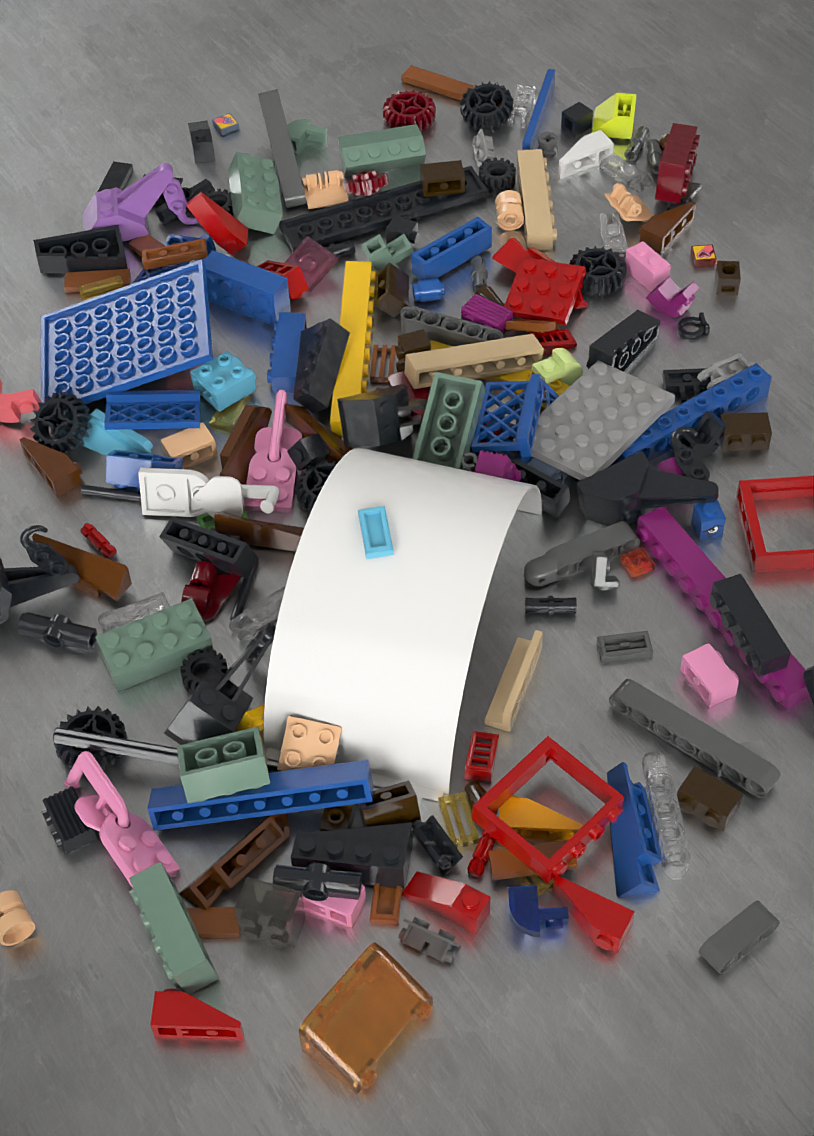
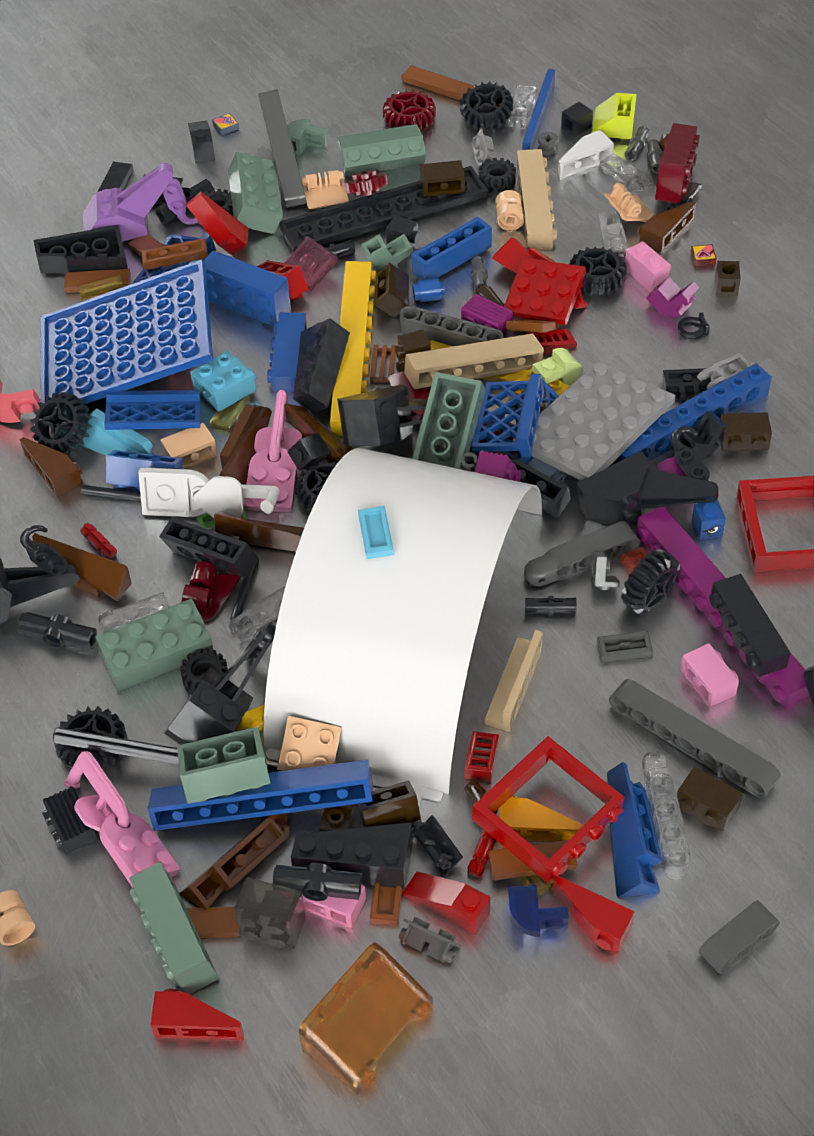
(463, 839): clear yellow tile -> none
(625, 341): black wedge -> none
(650, 581): none -> black gear

